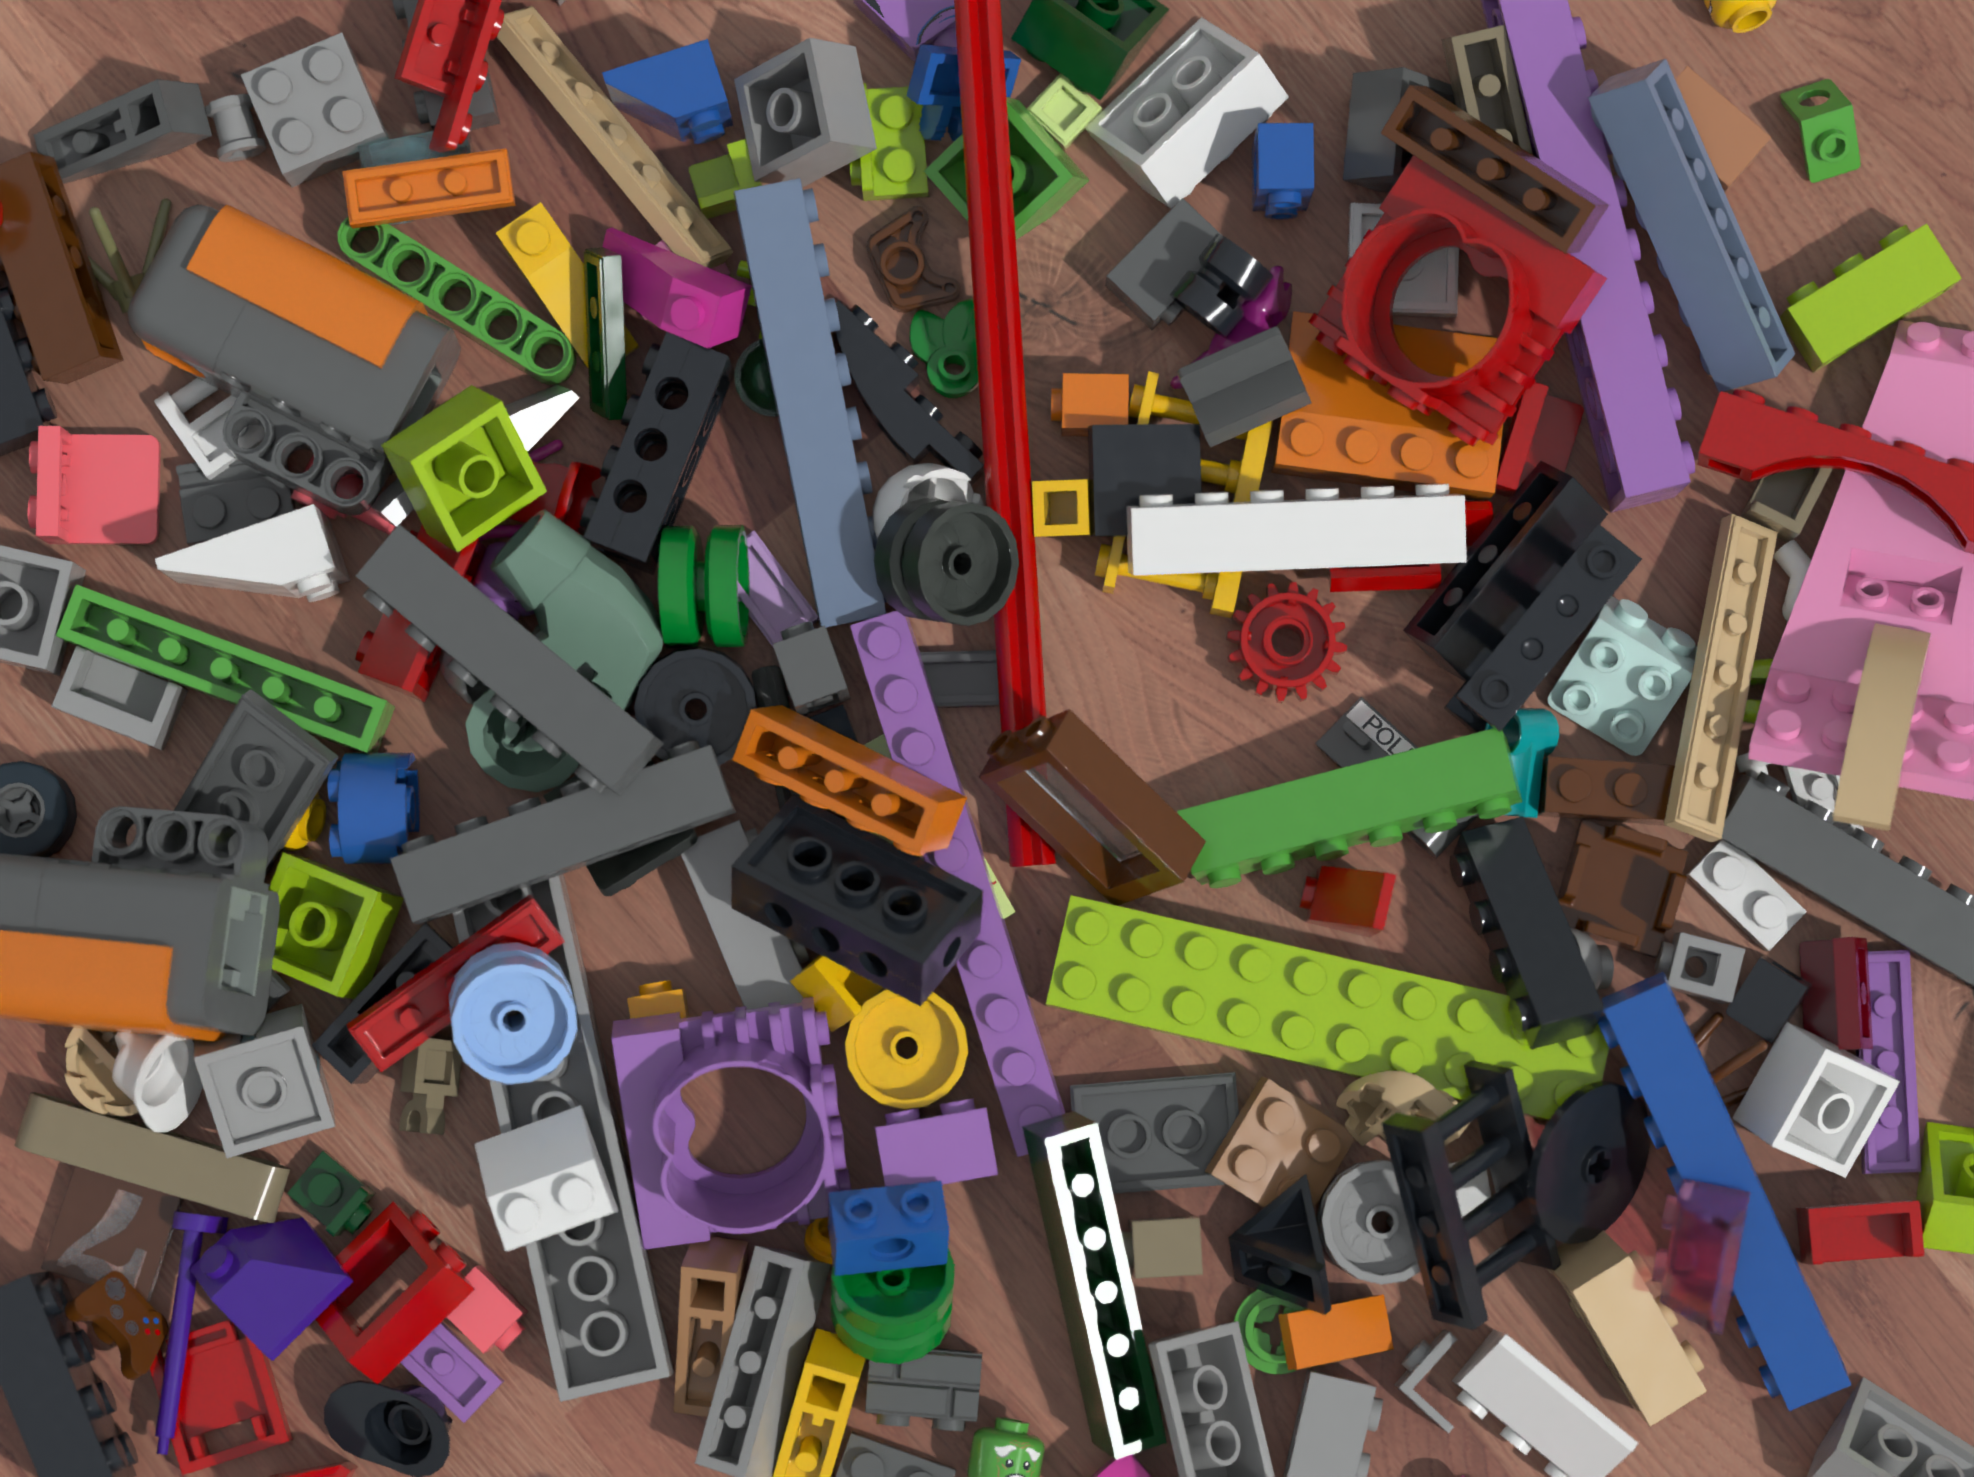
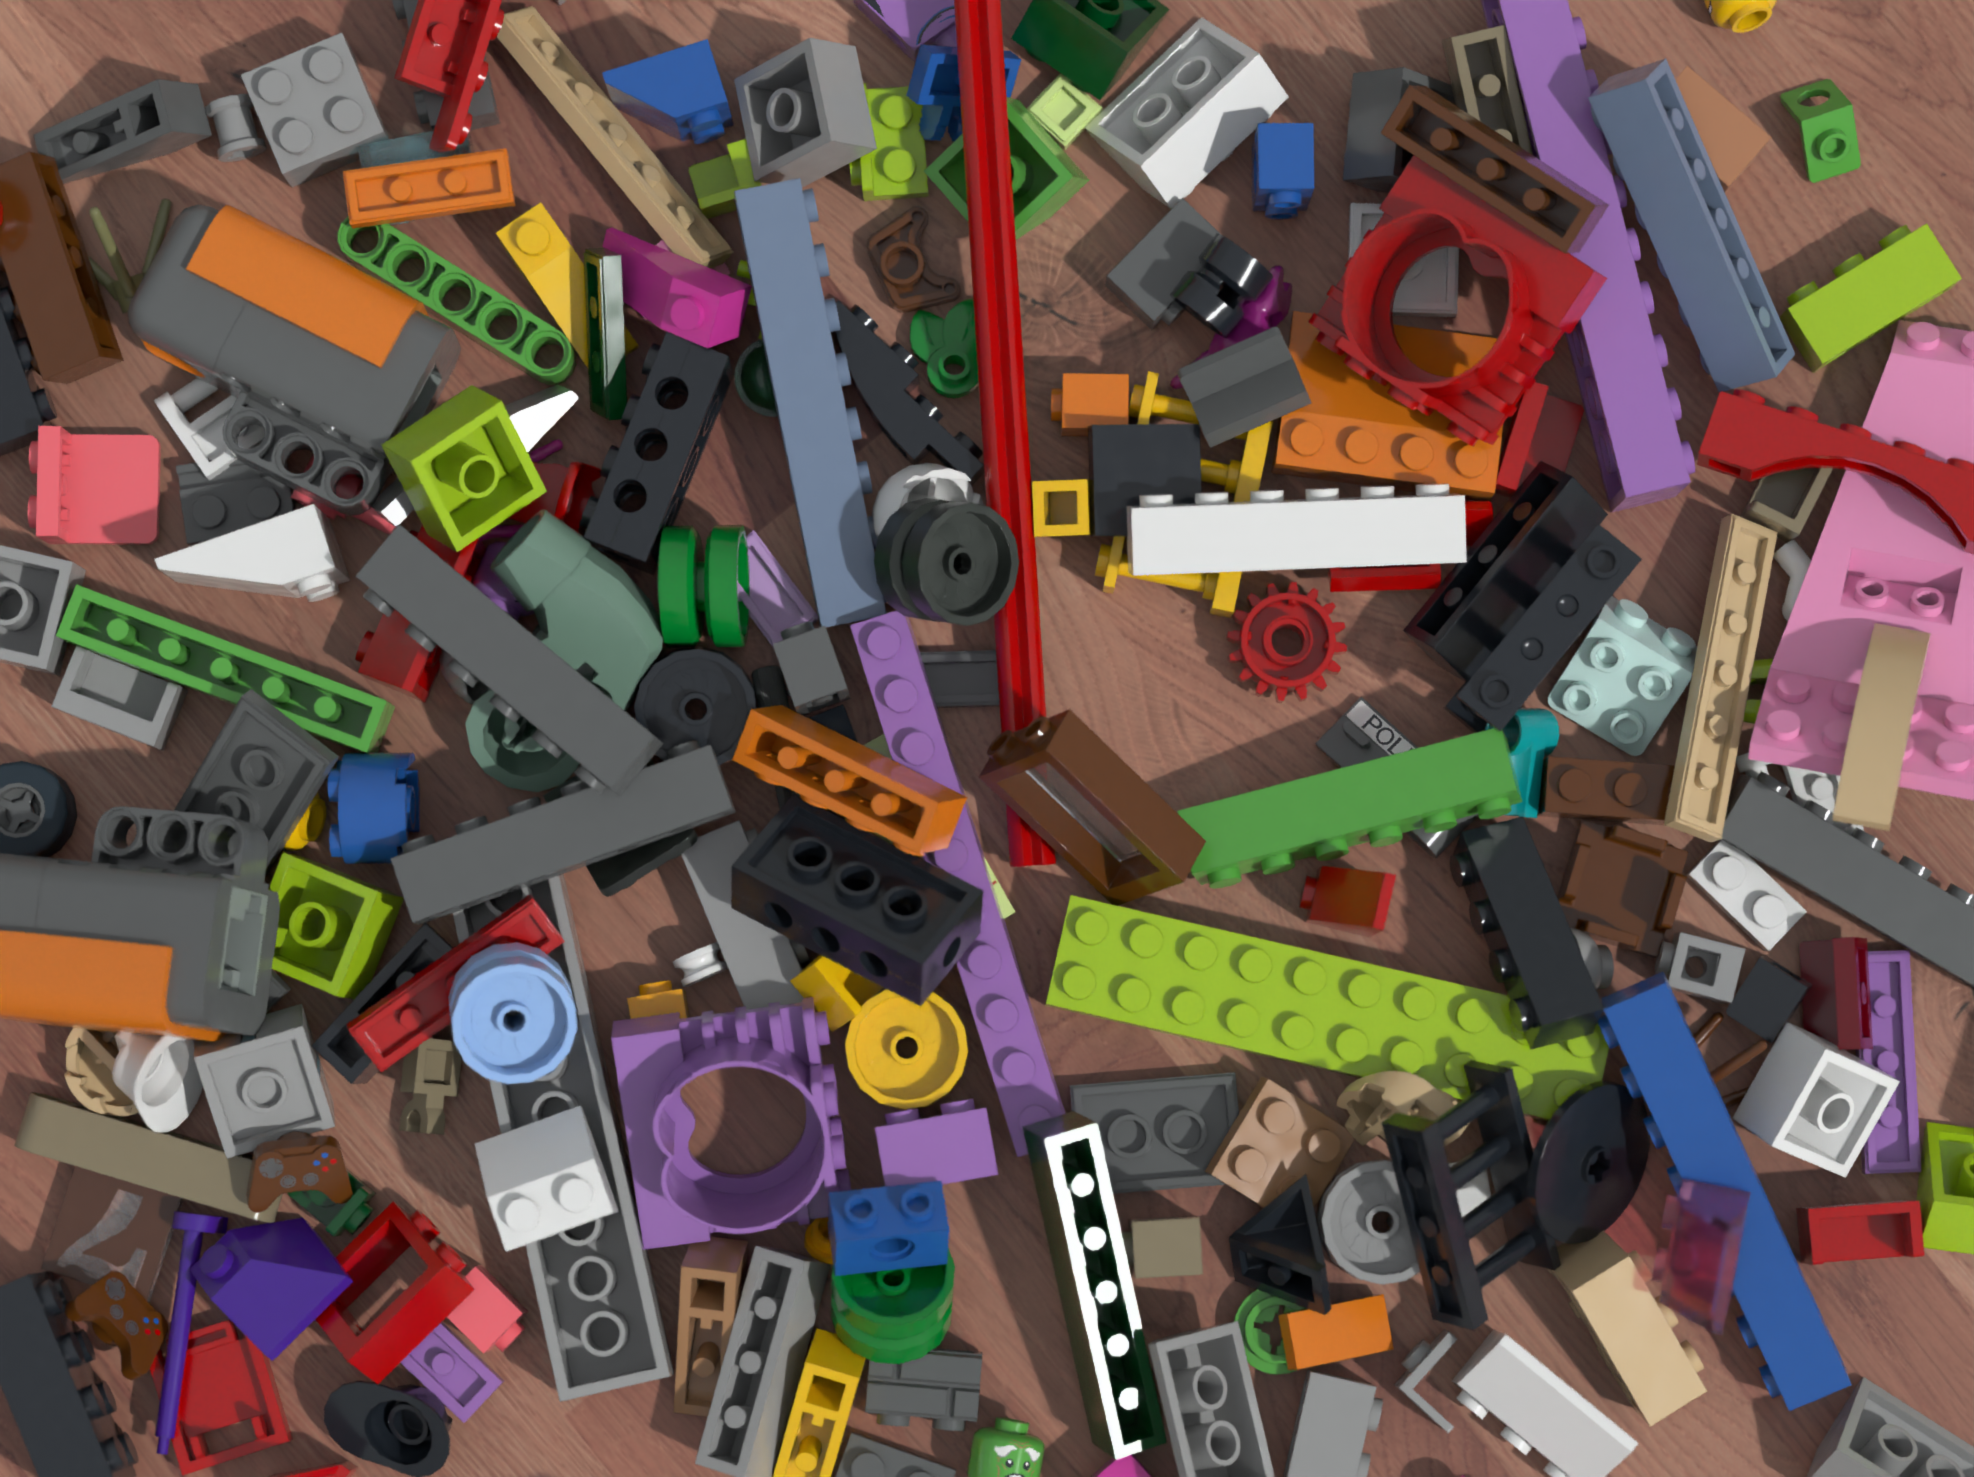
(295, 1165): none -> reddish brown piece
(700, 964): none -> white bush

